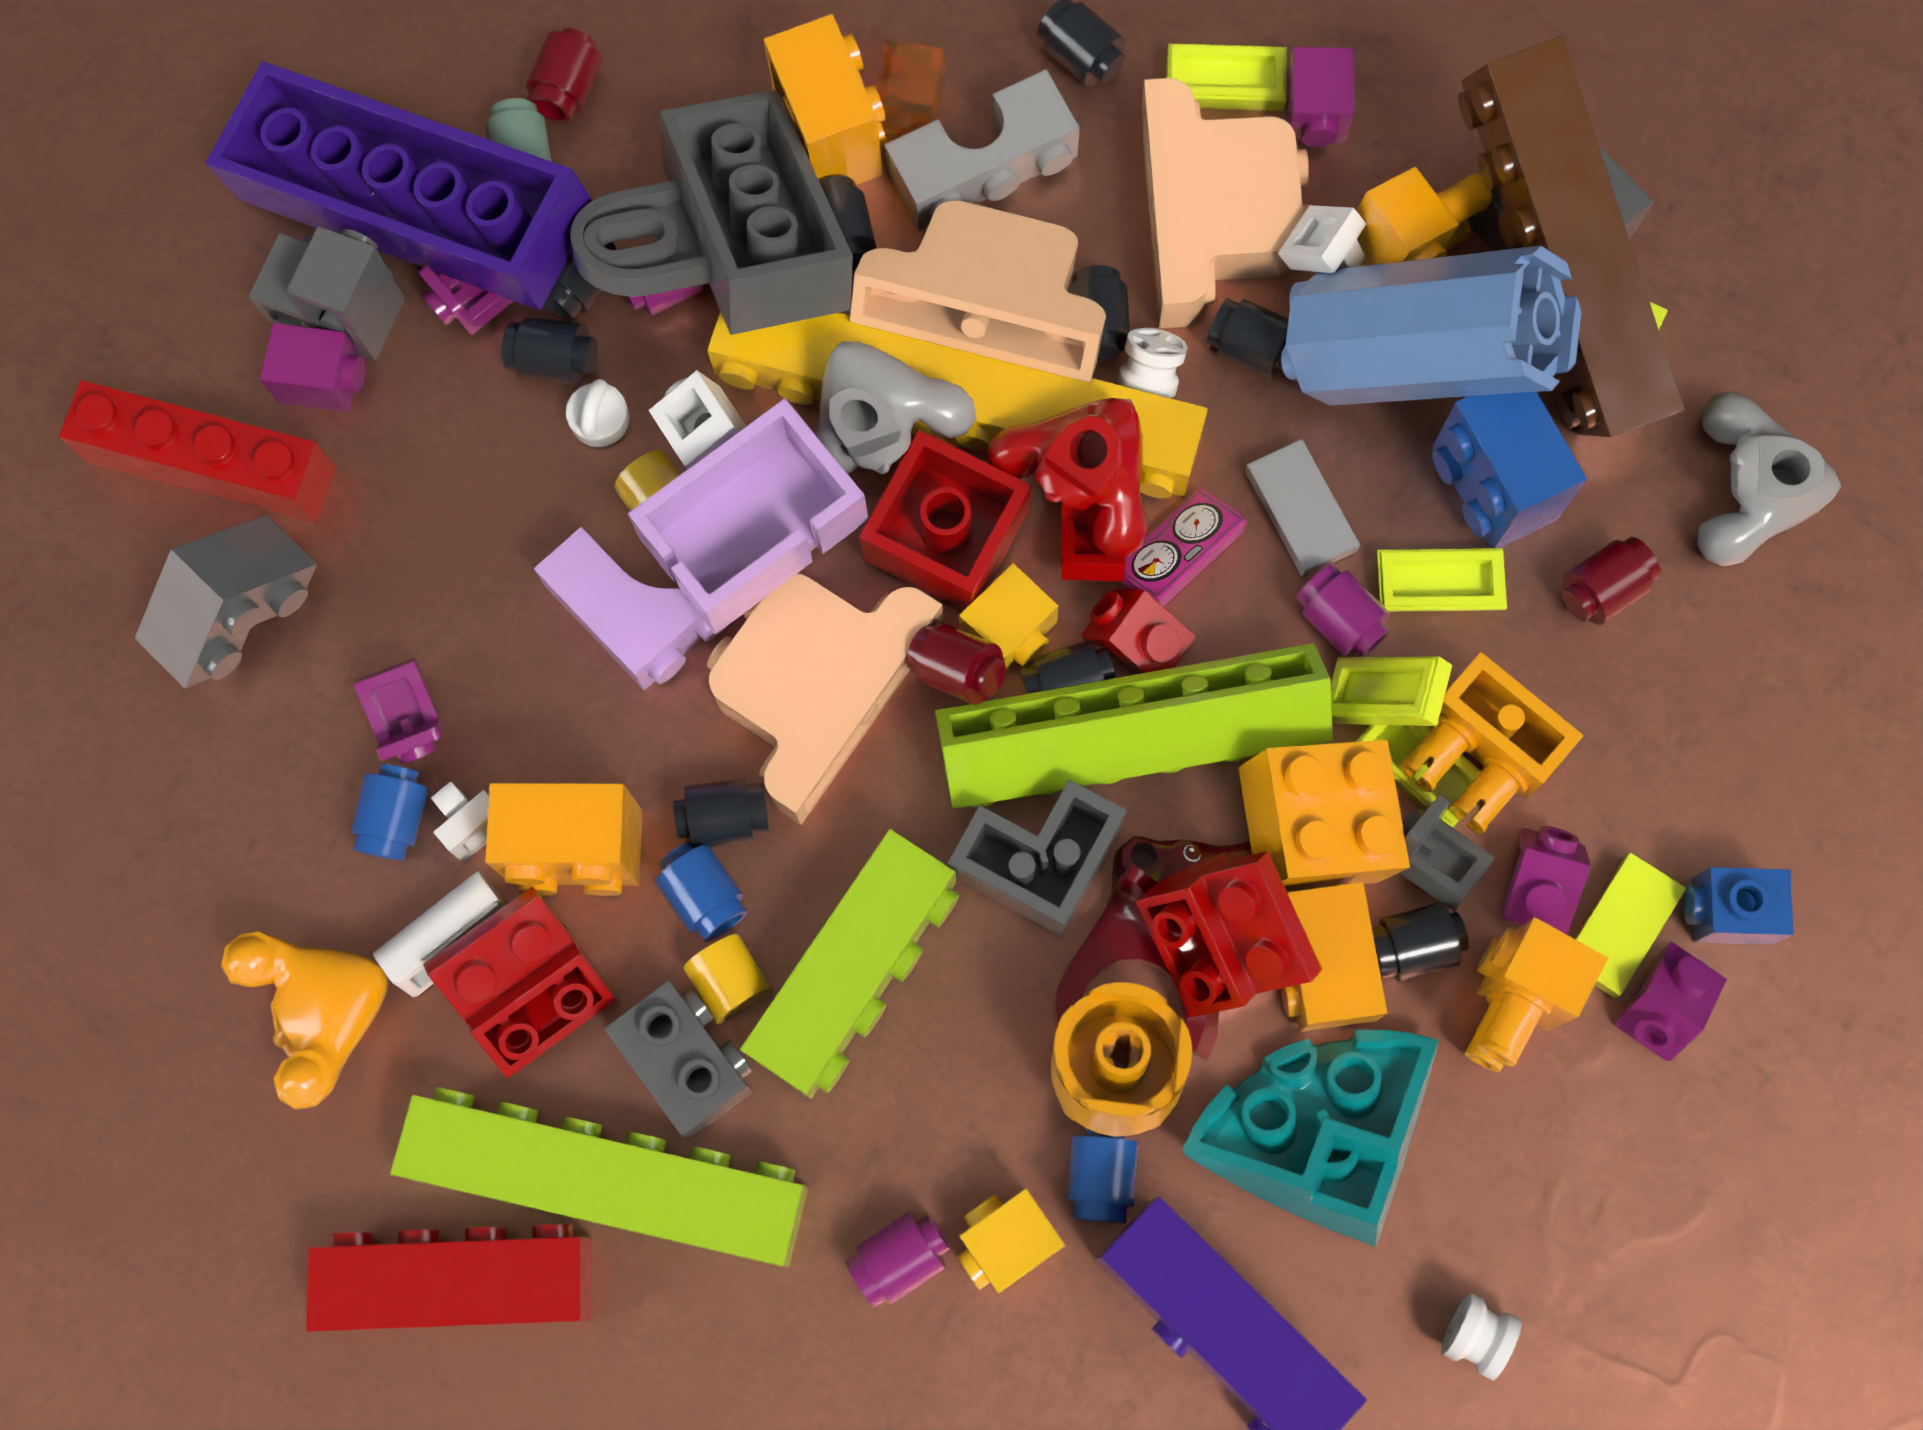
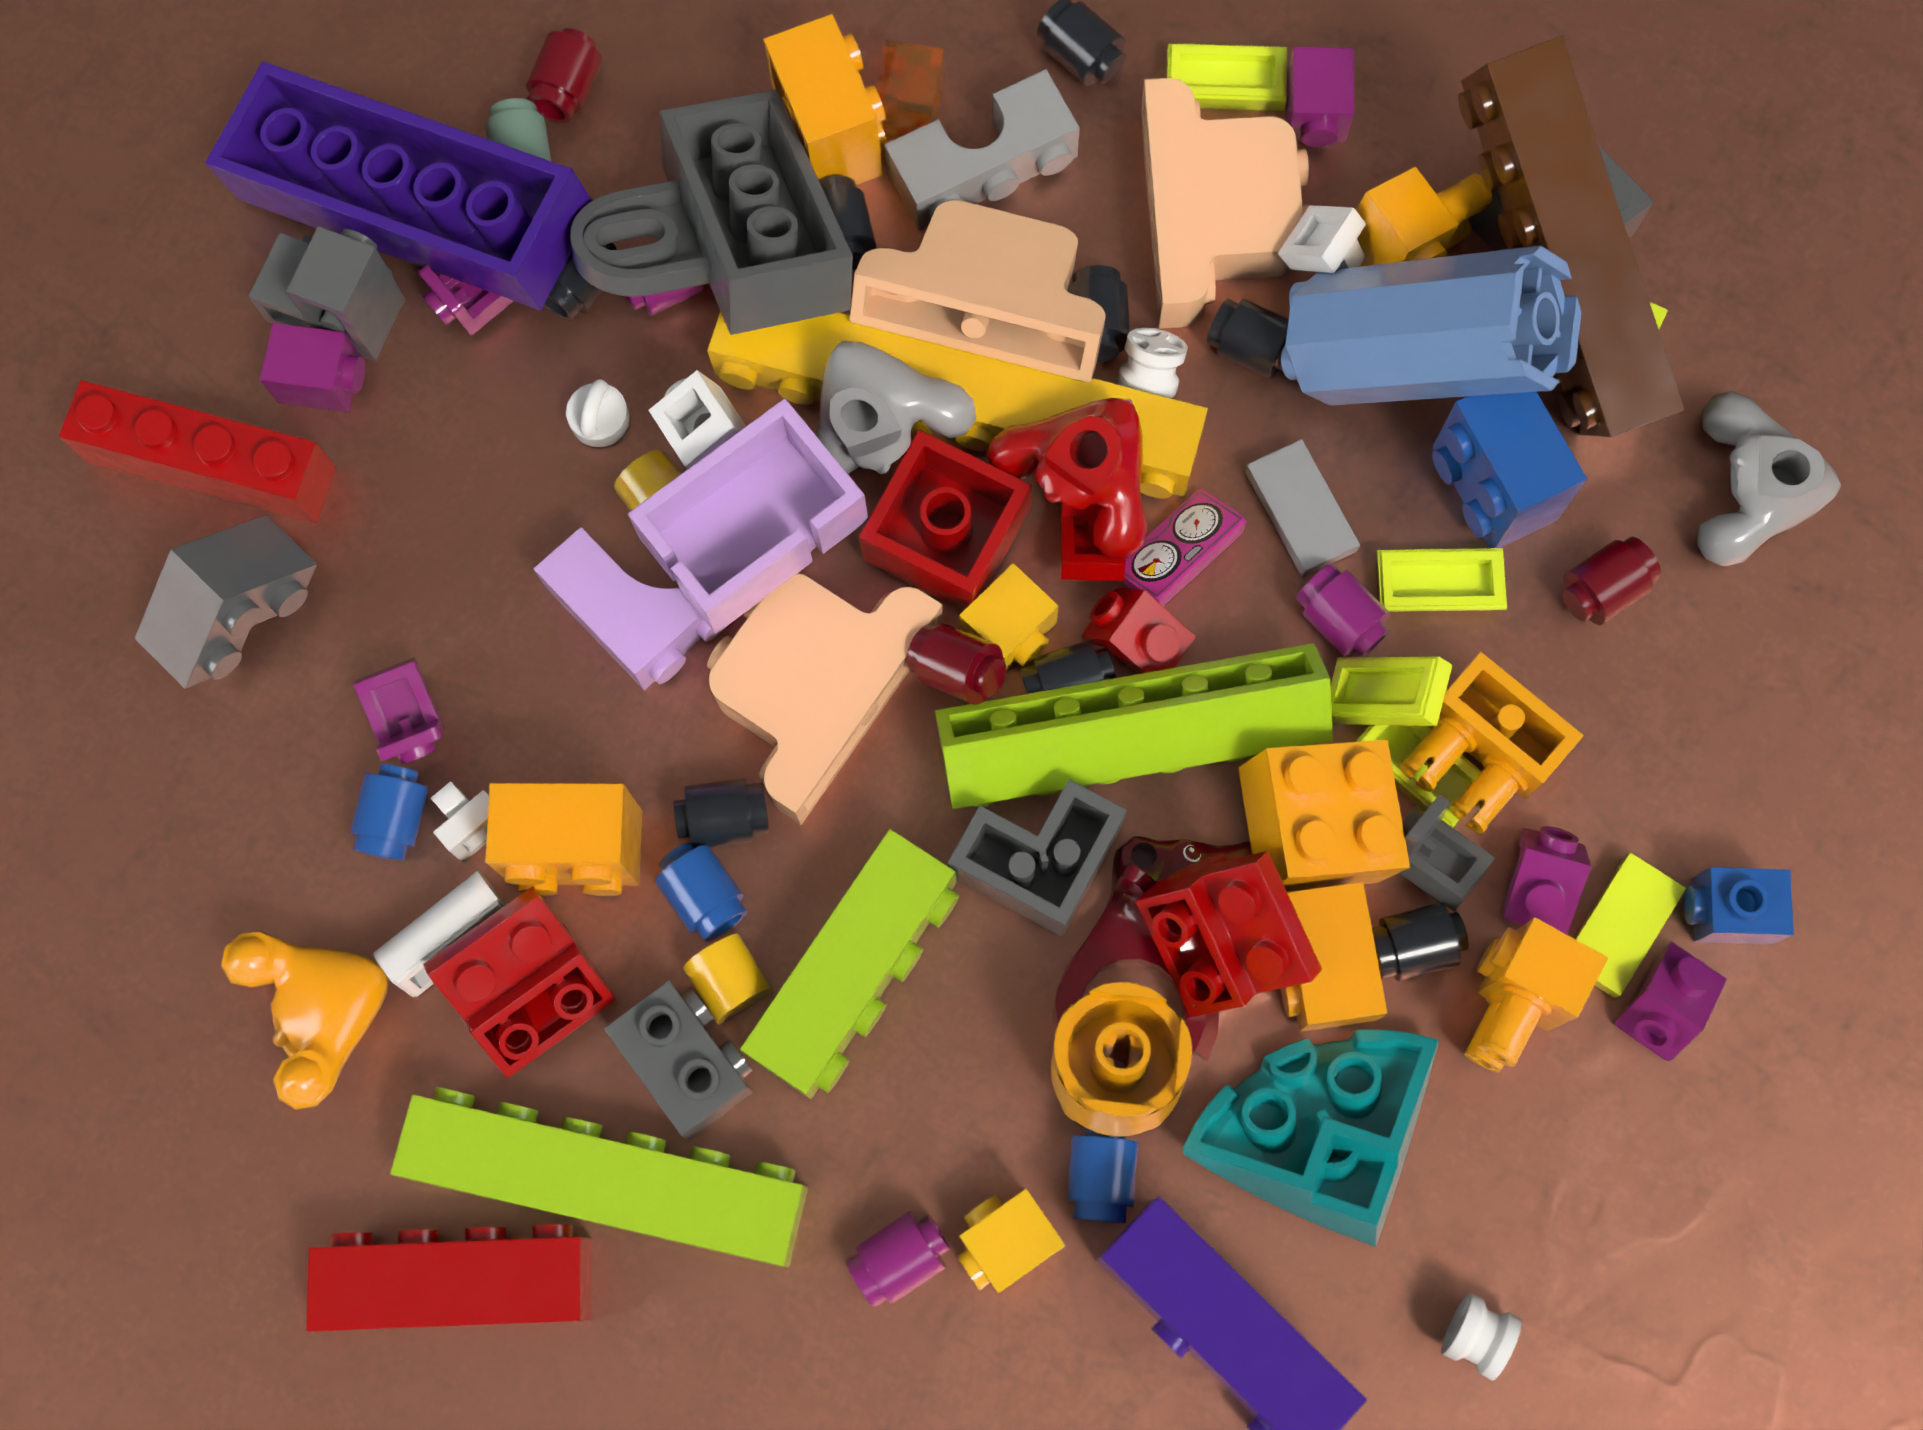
(549, 350): black brick -> none

